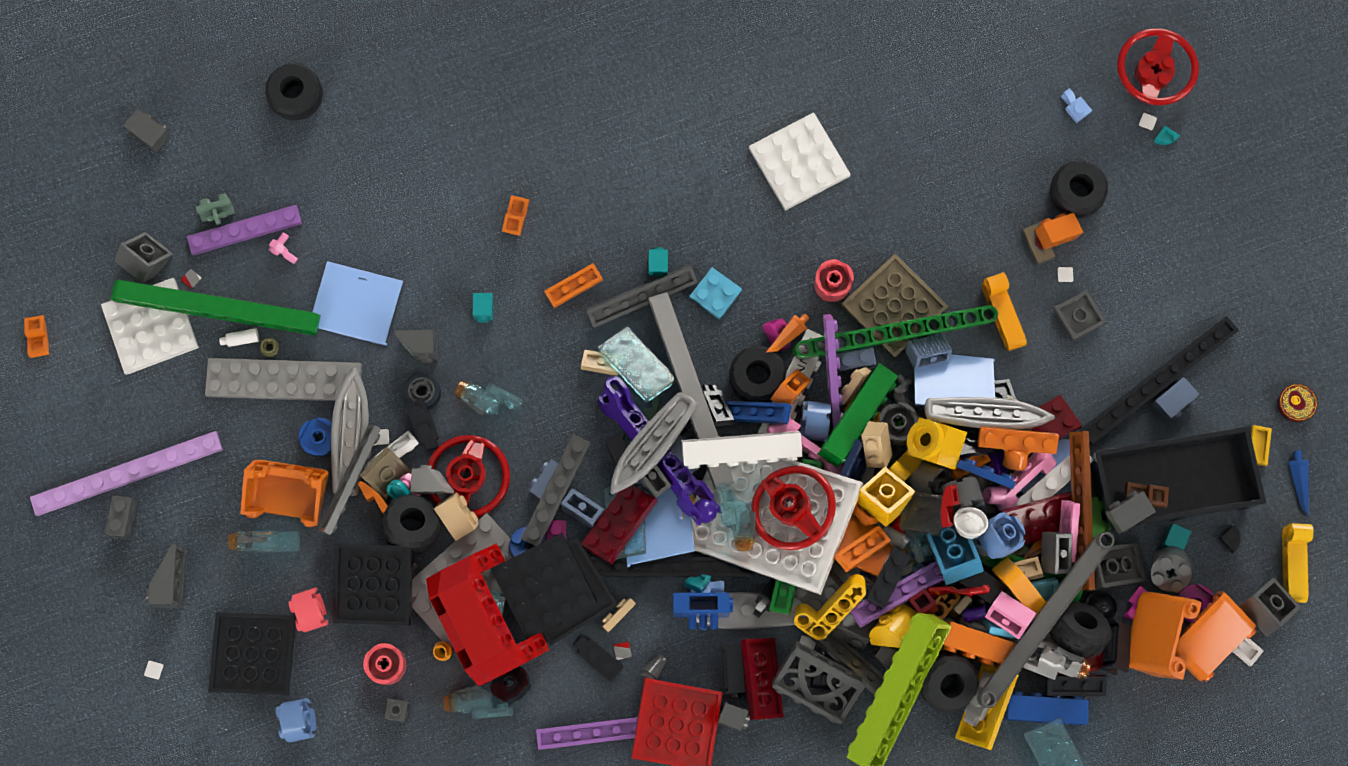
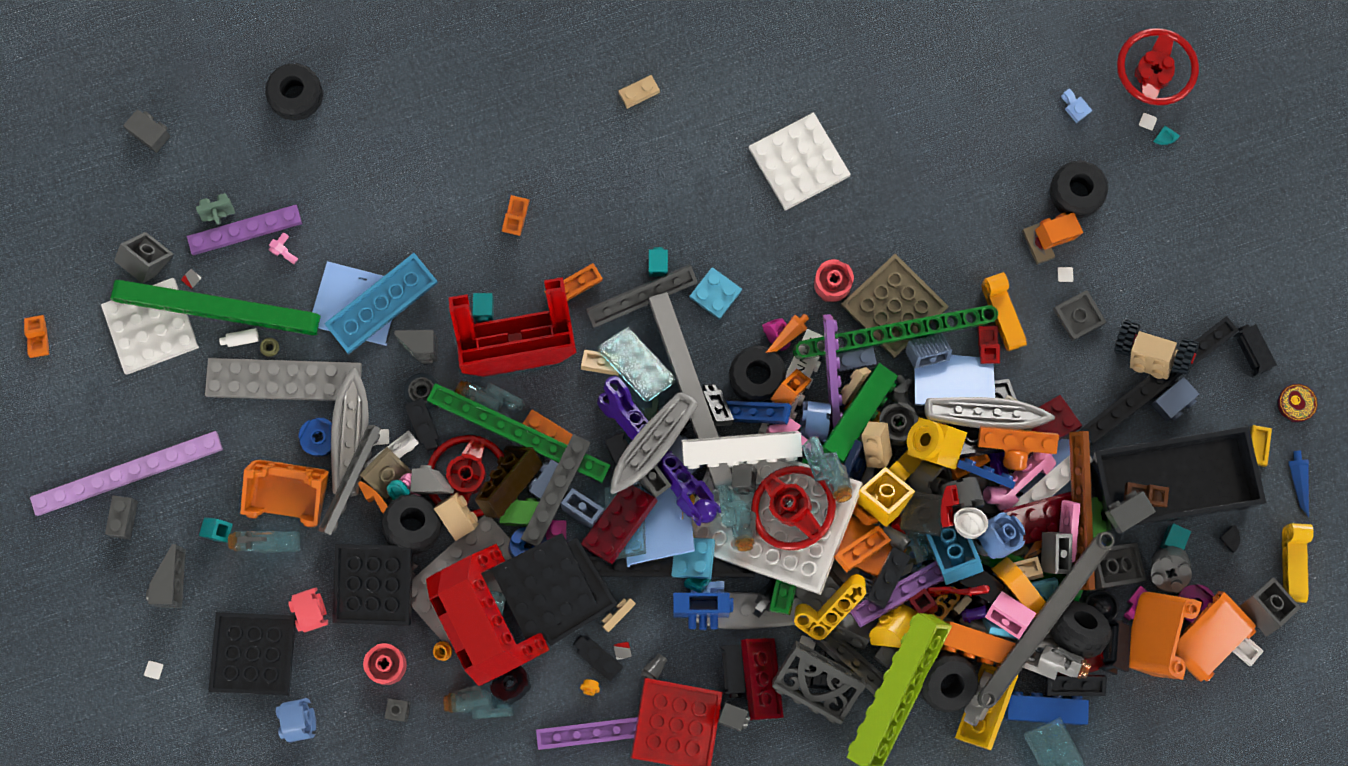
(215, 529): none -> teal brick
(381, 303): none -> dark azure plate
(508, 480): none -> dark brown wedge
(512, 430): none -> green plate
(514, 341): none -> red wedge
(519, 513): none -> bright green brick
(542, 424): none -> orange plate
(590, 687): none -> light orange plate
(639, 91): none -> tan plate
(696, 563): none -> medium azure plate
(744, 478): none -> dark grey brick
(828, 468): none -> clear light blue plate
(988, 345): none -> red slope
(1153, 353): none -> brick
(1255, 349): none -> black window

